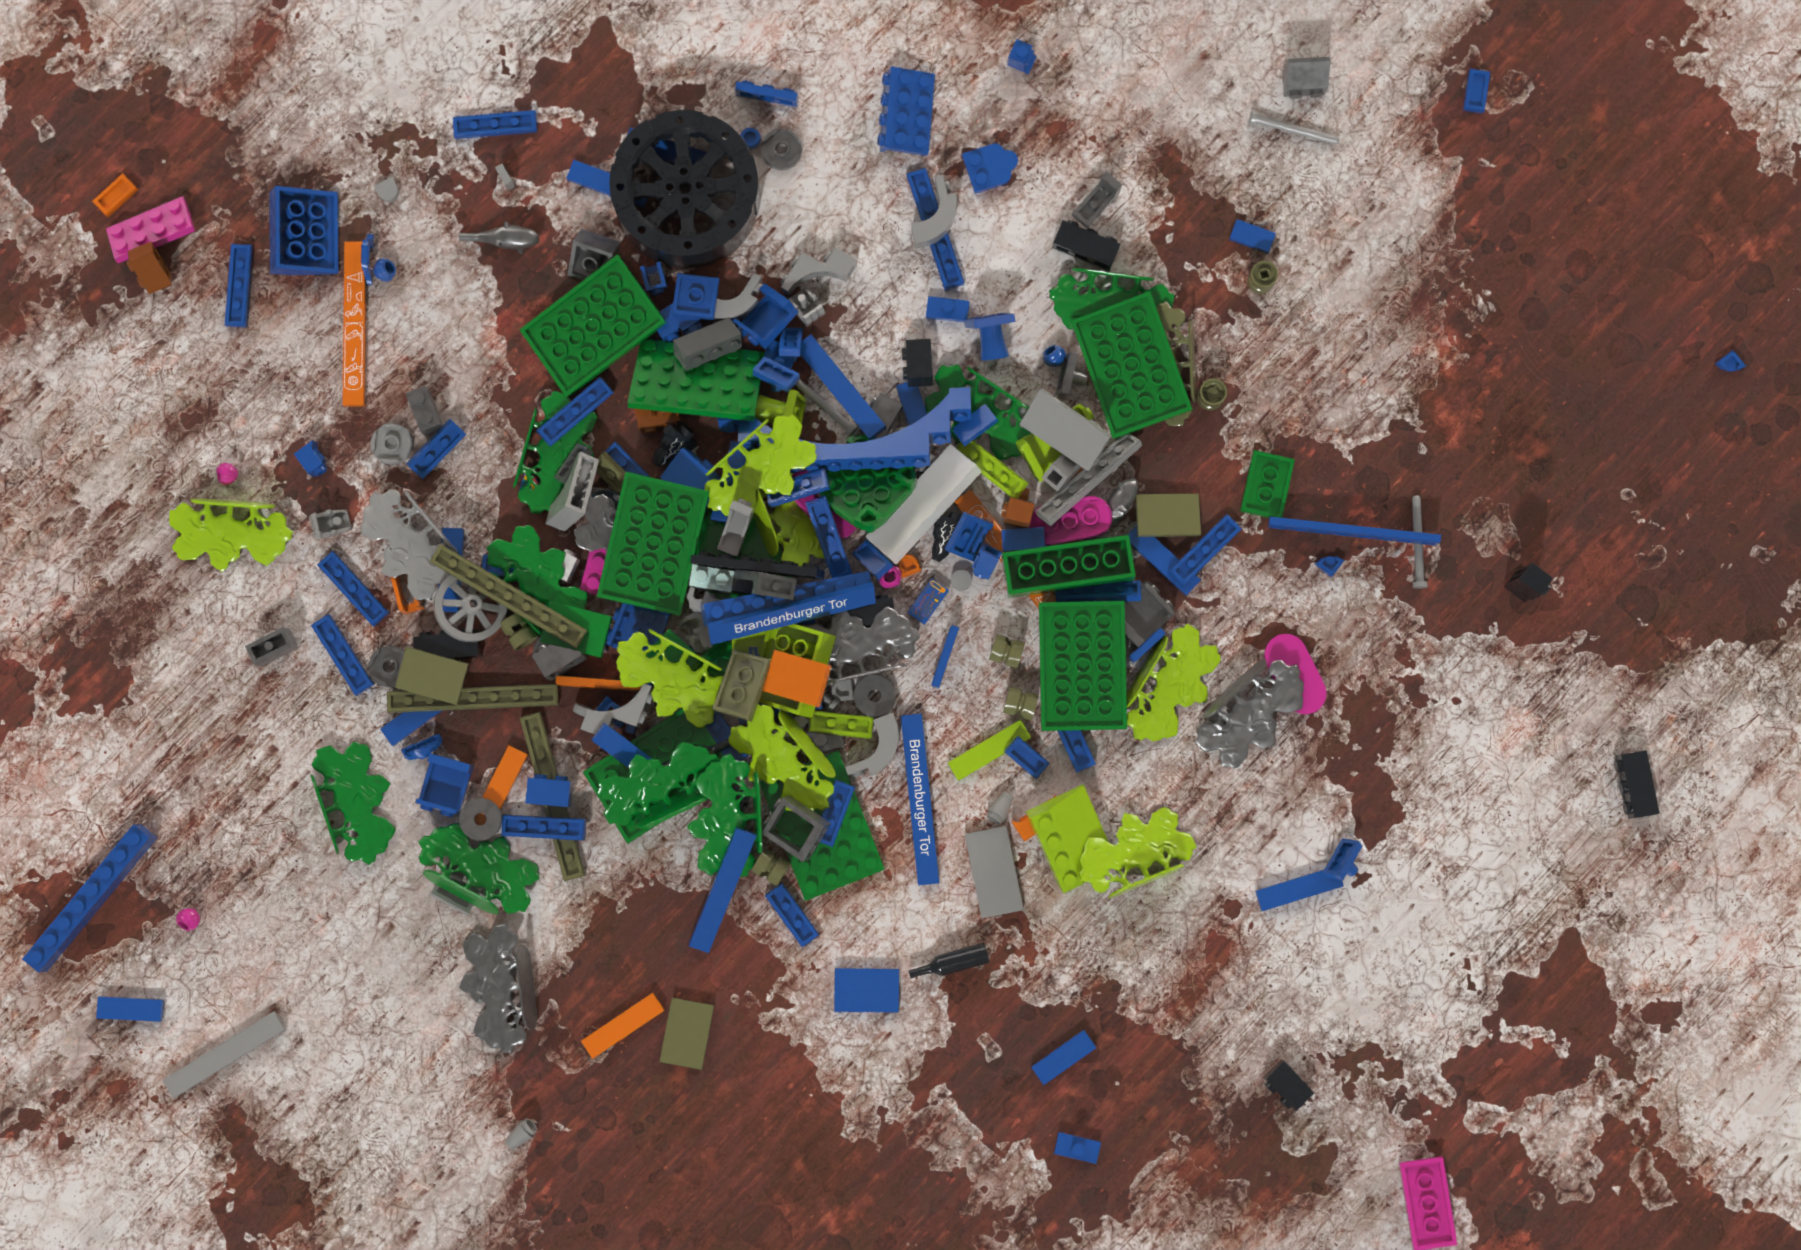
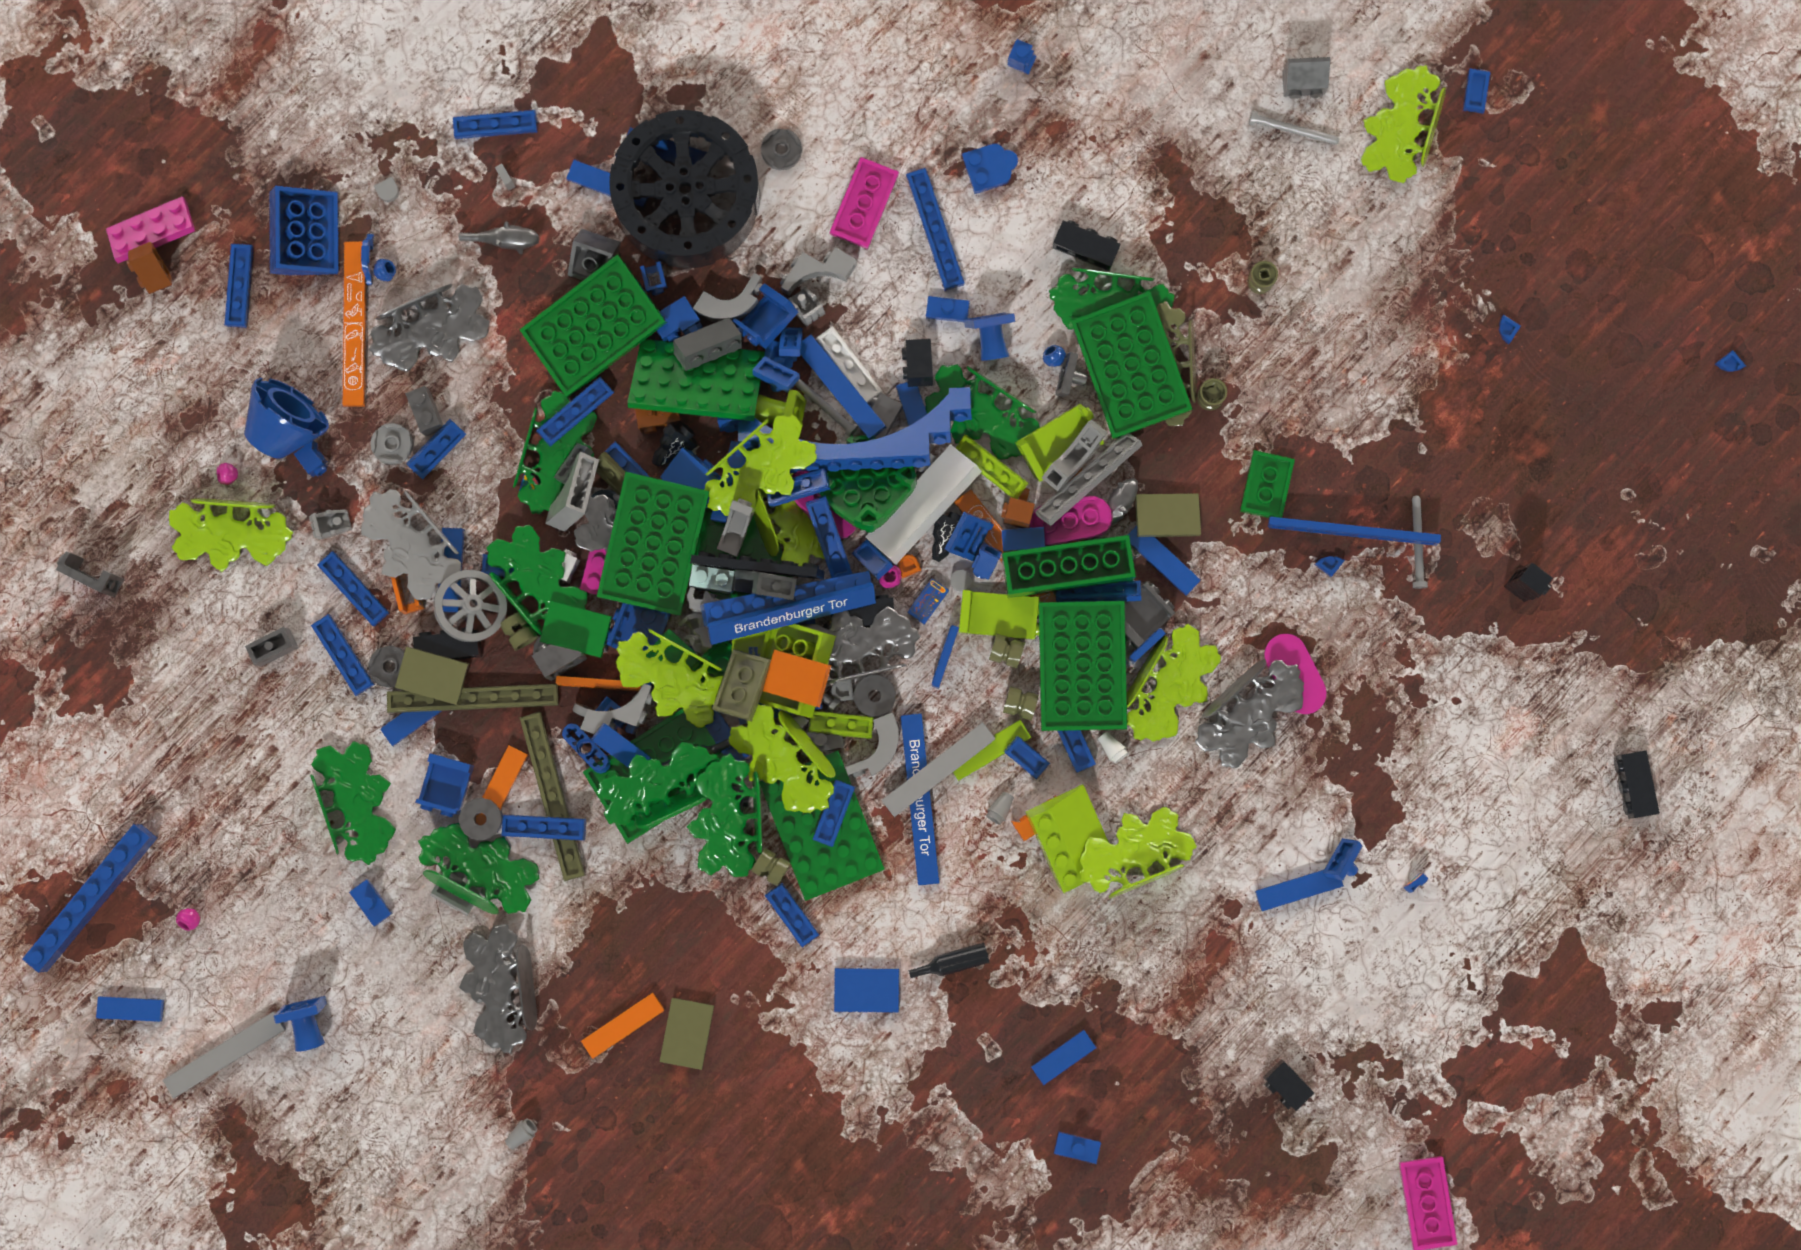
(107, 583): none -> flat silver panel
(115, 195): orange tile -> none
(281, 419): none -> blue cone
(303, 1021): none -> blue plant
(370, 902): none -> blue tile
(422, 748): blue plate -> none
(434, 329): none -> flat silver plant
(508, 596): olive tile -> none
(549, 792): blue brick -> none
(583, 740): none -> blue beam
(695, 296): blue tile -> none
(722, 889): blue tile -> none
(751, 137): blue tile -> none
(766, 93): blue plate -> none
(813, 840): flat silver window -> none
(848, 364): none -> white tile
(864, 203): none -> dark pink plate
(906, 111): blue bracket -> none
(936, 227): light grey arch -> none
(938, 769): none -> light grey tile
(970, 429): blue tile -> none
(994, 872): light grey tile -> none
(997, 614): none -> lime panel
(1065, 429): light grey tile -> none
(1097, 201): flat silver bracket -> none
(1114, 749): none -> white cone
(1204, 550): blue tile -> none
(1252, 236): blue tile -> none
(1400, 125): none -> lime plant
(1419, 879): none -> blue tile
(1508, 328): none -> blue tile

